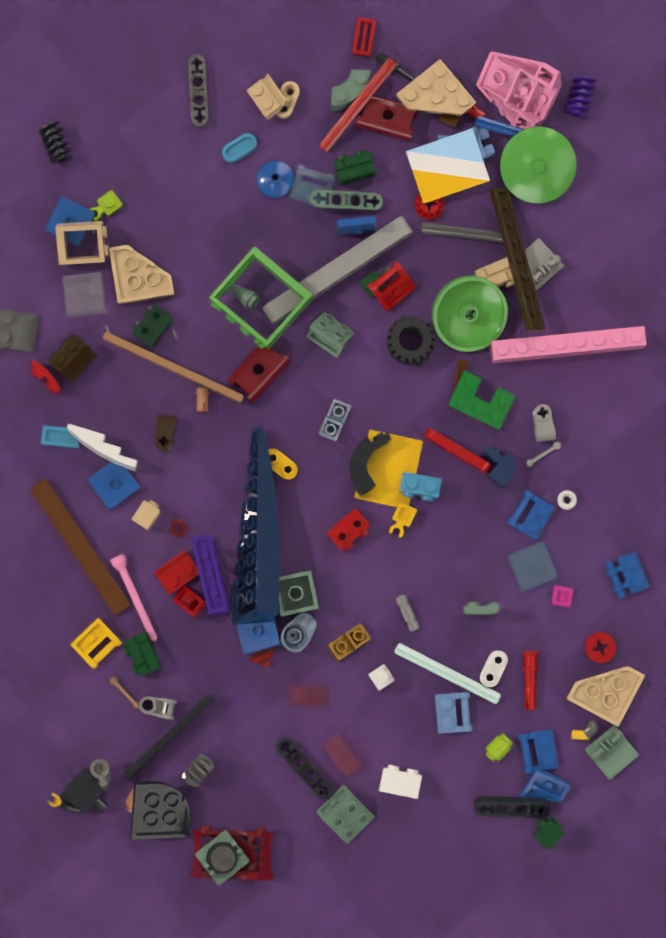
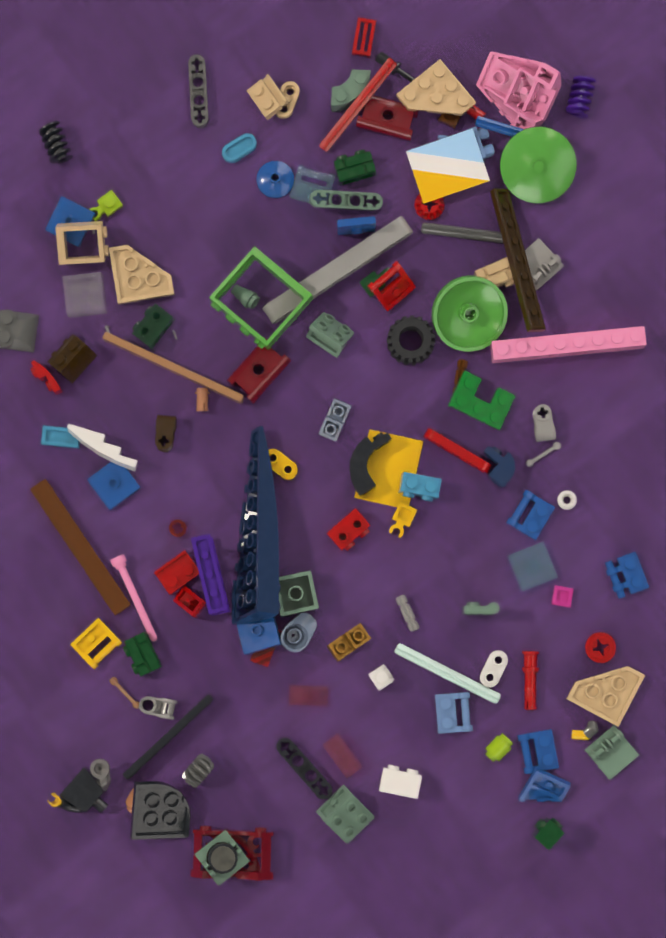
(147, 514): tan brick -> none
(512, 803): black beam -> none

